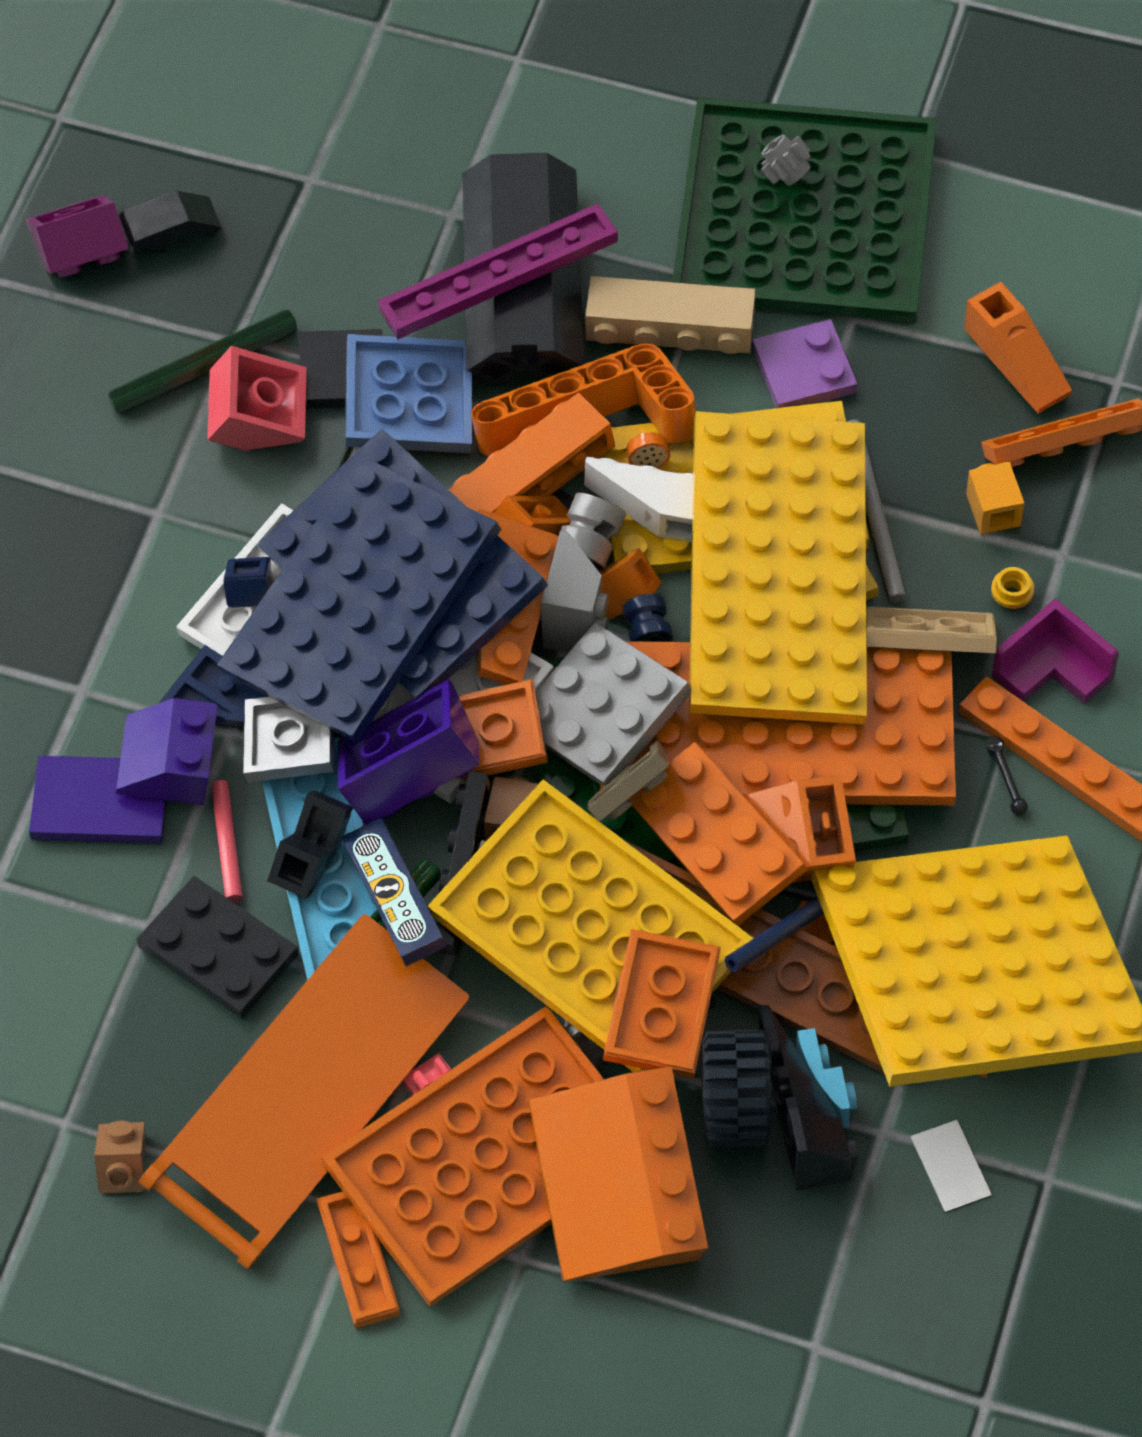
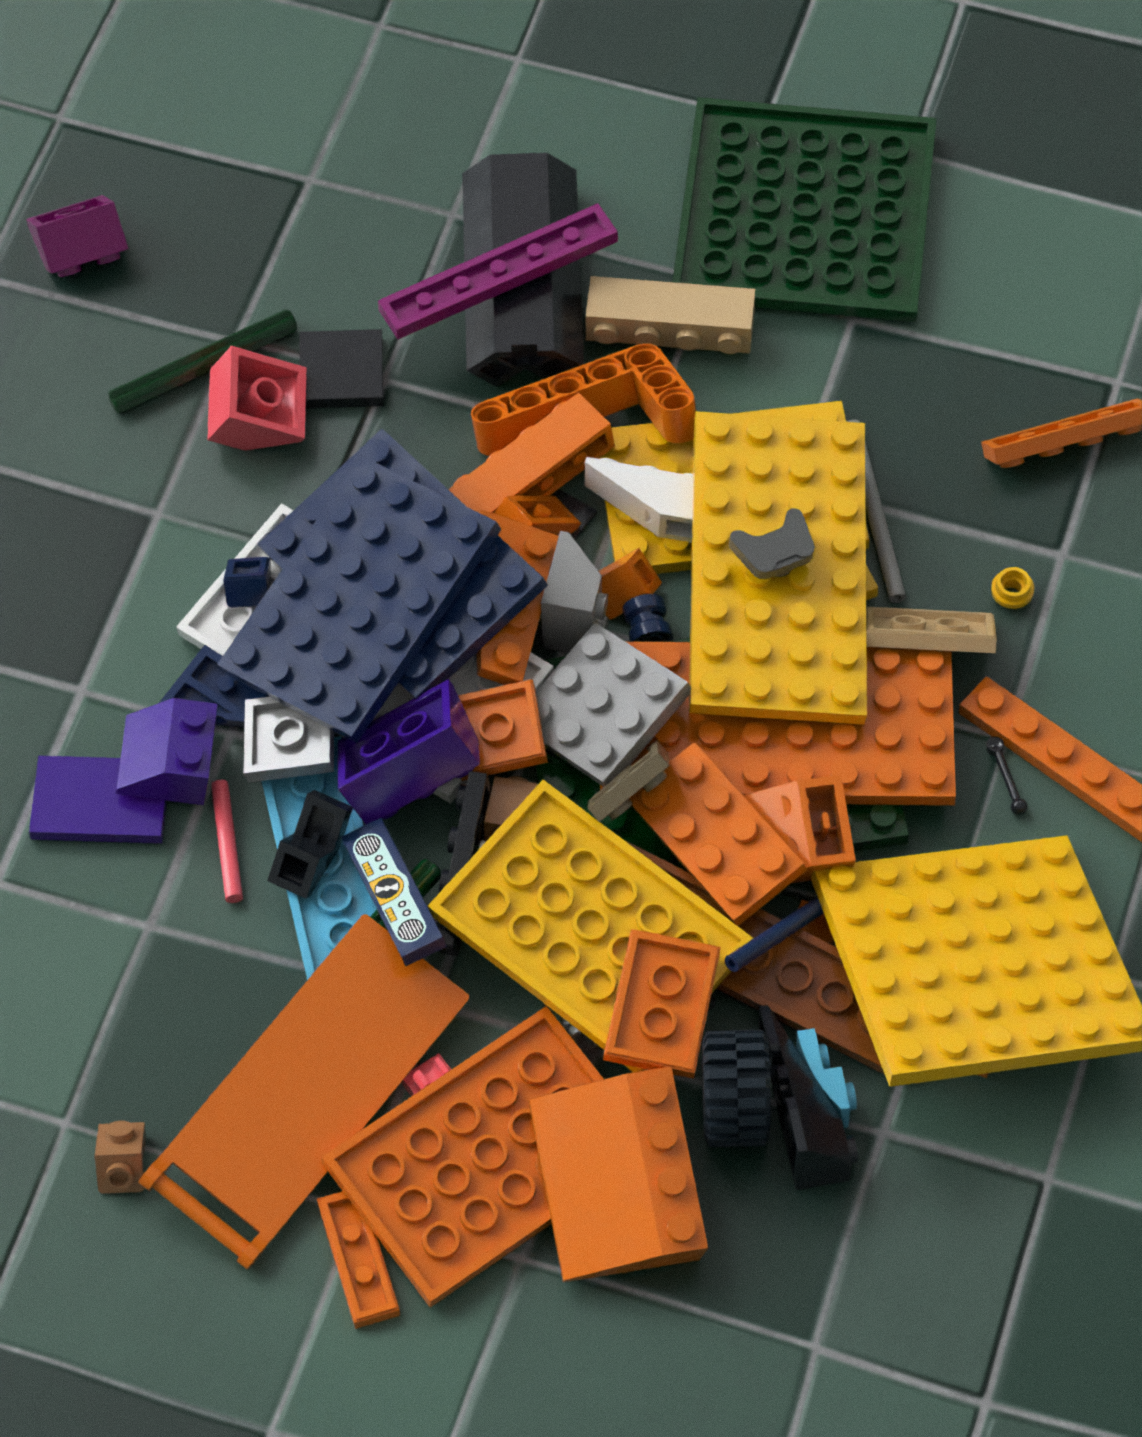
(160, 220): black slope -> none
(217, 947): black plate -> none
(410, 391): medium blue plate -> none
(593, 525): light grey wheel -> none
(648, 450): tile -> none
(776, 551): none -> dark grey piece
(785, 160): light grey gear -> none
(804, 365): medium lavender plate -> none
(951, 1165): white sticker -> none
(994, 497): light orange brick -> none
(1015, 346): orange slope -> none
(1055, 647): magenta panel -> none

